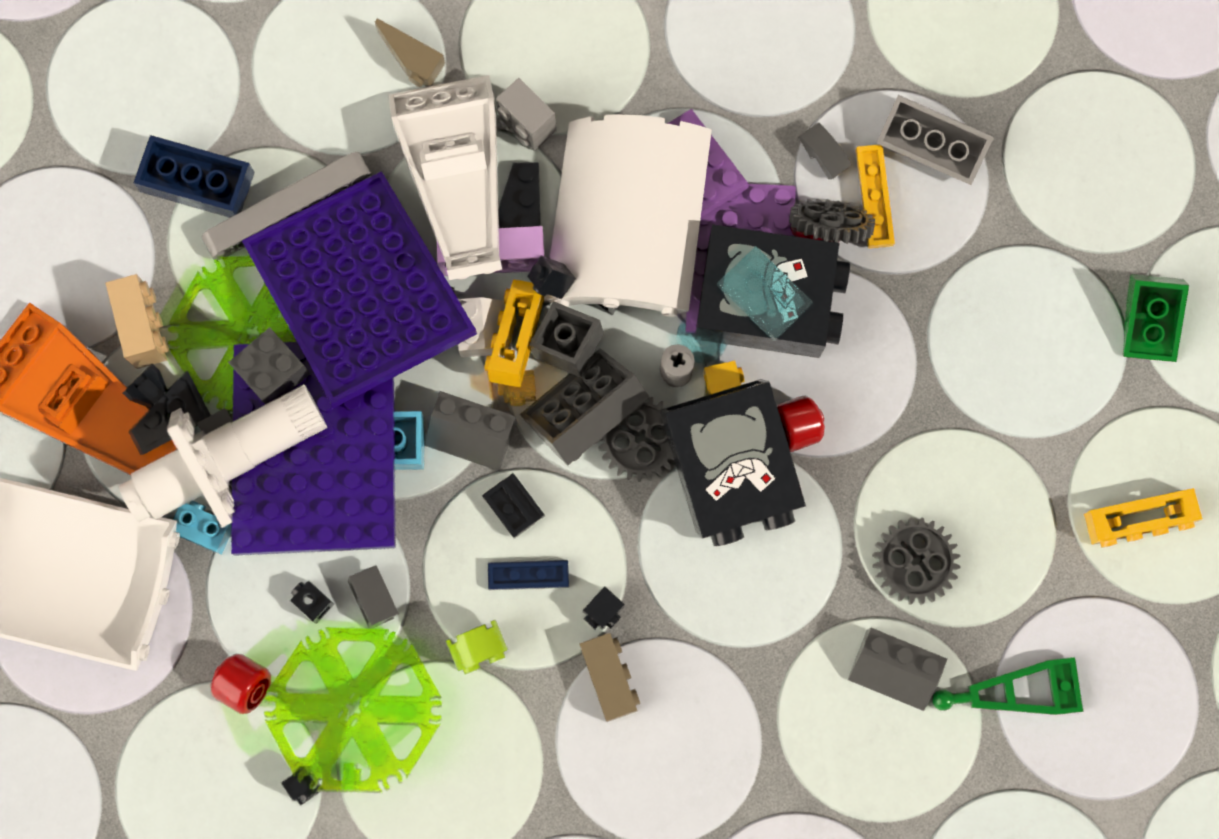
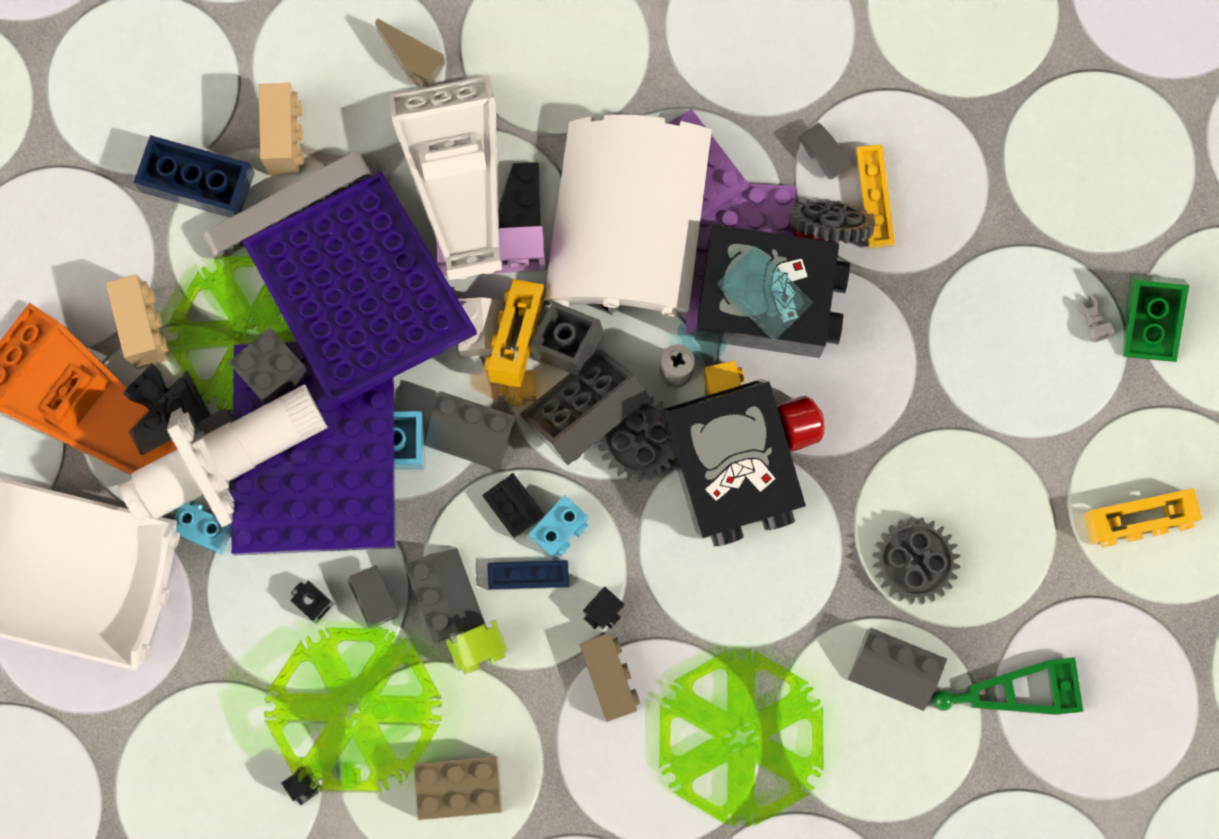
(240, 683): red head -> none
(280, 128): none -> tan brick
(444, 594): none -> dark grey slope
(458, 788): none -> dark tan brick
(525, 114): light grey brick -> none
(550, 277): black brick -> none
(559, 527): none -> medium azure brick
(742, 762): none -> clear neon green plate
(935, 139): light grey slope -> none
(1099, 331): none -> light grey piece

